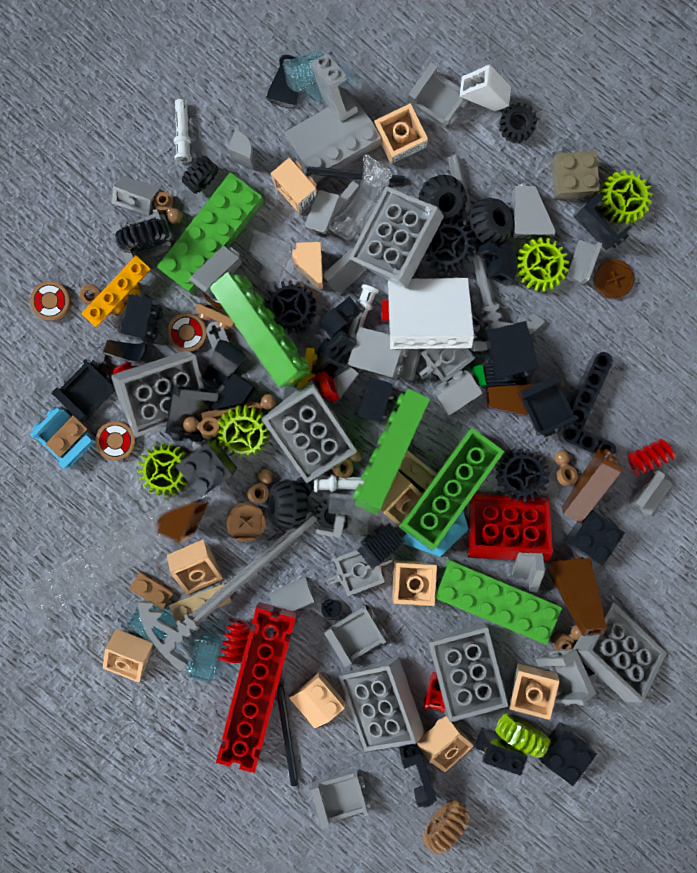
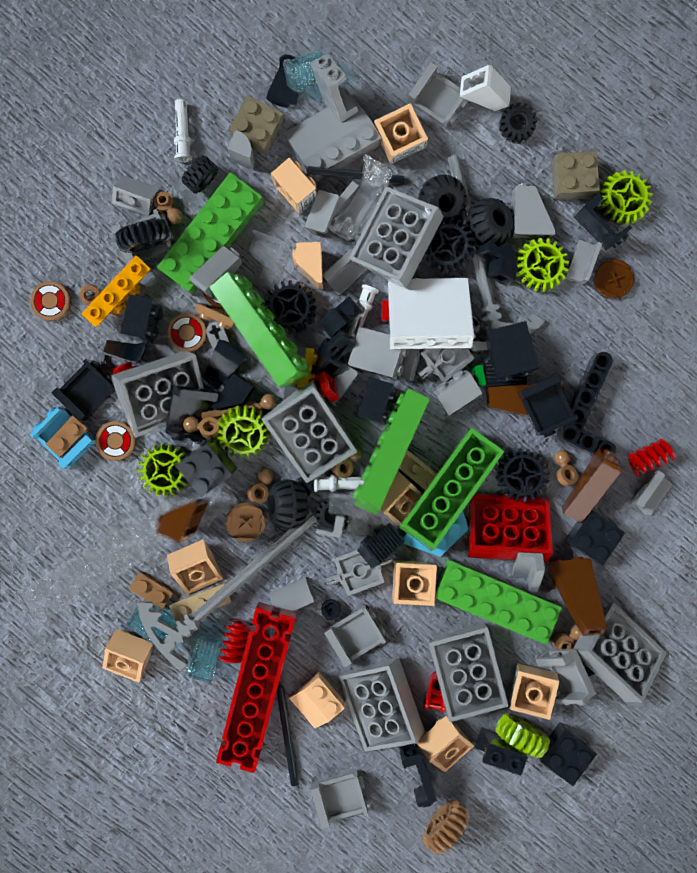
(258, 123): none -> dark tan brick

